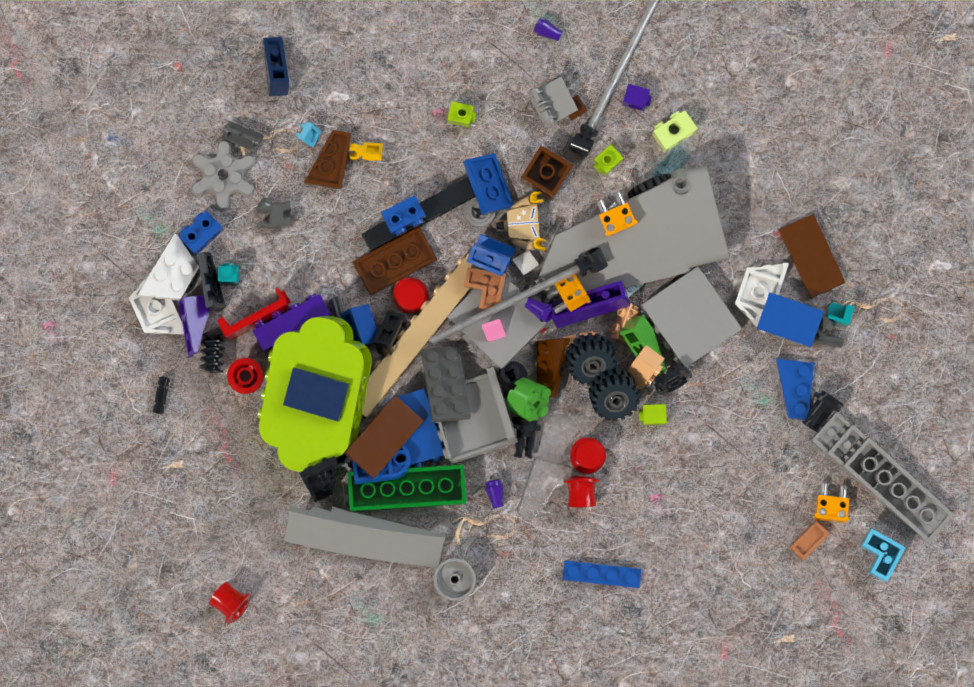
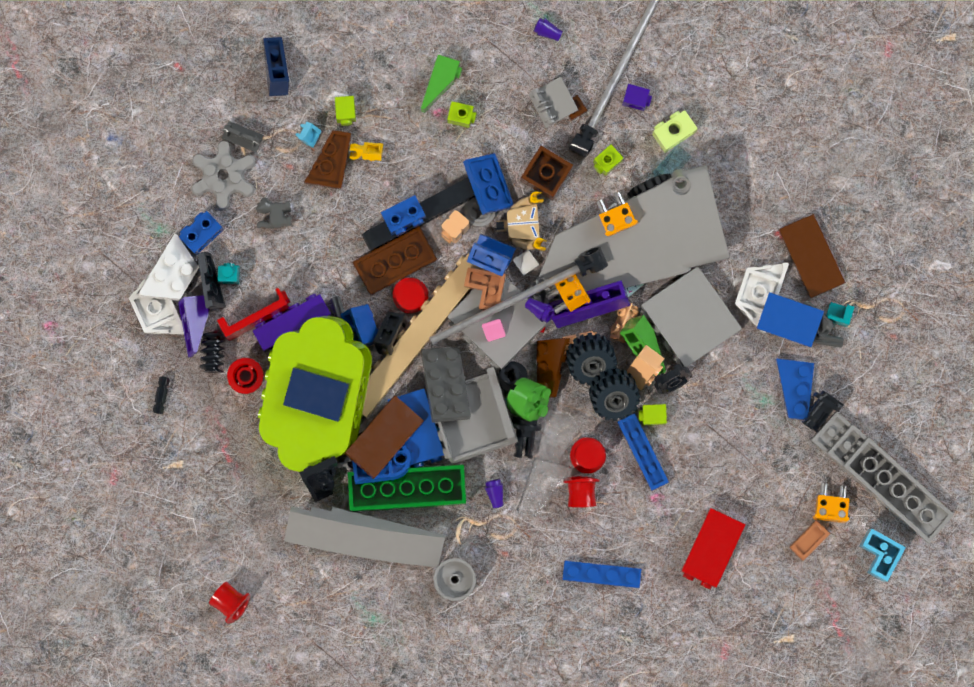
(345, 110): none -> lime brick
(442, 78): none -> bright green slope
(454, 227): none -> light nougat brick
(643, 452): none -> blue plate
(712, 549): none -> red panel

